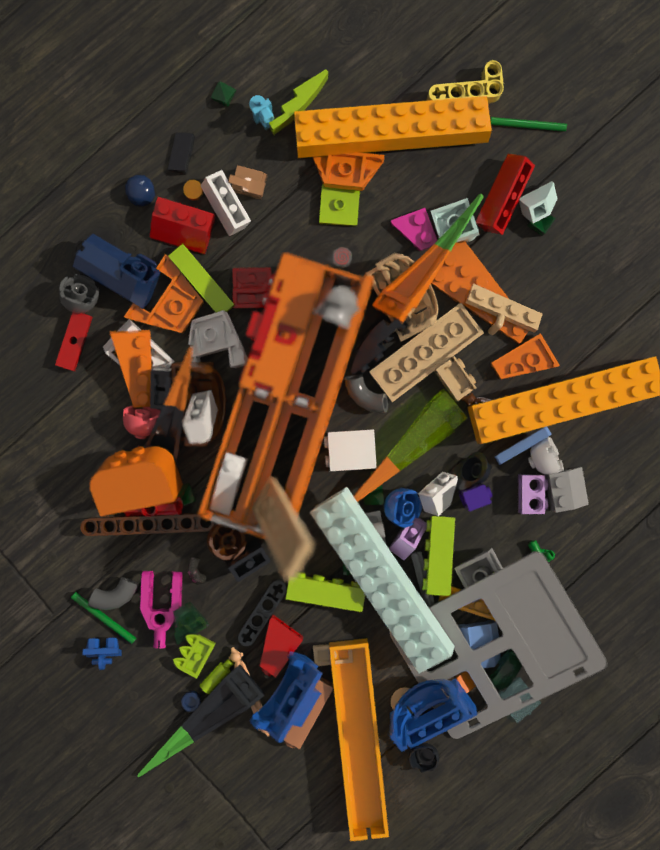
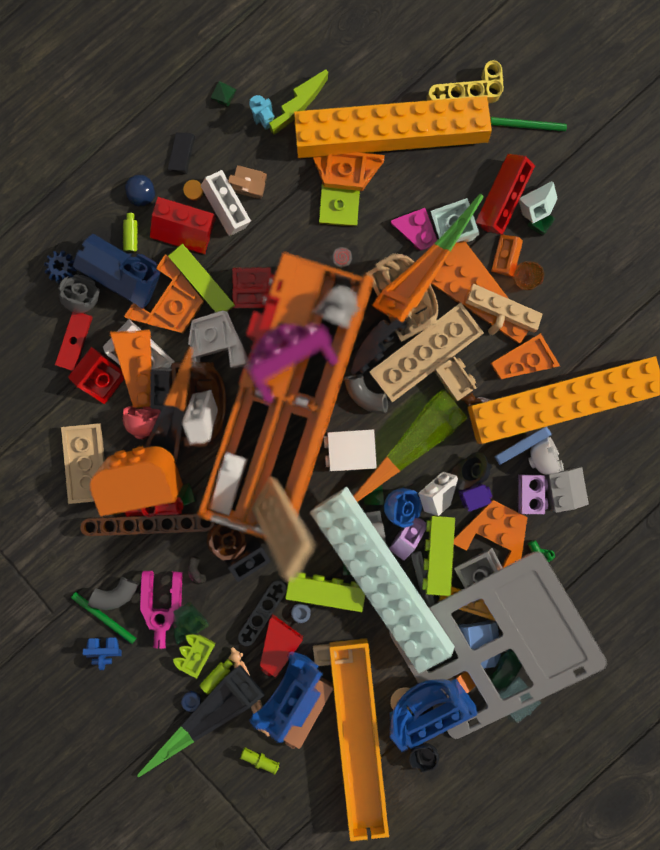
(61, 258): none -> dark blue gear
(82, 459): none -> tan plate
(97, 375): none -> red slope
(130, 234): none -> lime cylinder
(259, 760): none -> lime pin
(300, 343): none -> magenta piece
(300, 612): none -> sand blue tile
(498, 525): none -> orange wing
(507, 255): none -> orange slope
(528, 275): none -> clear orange hair

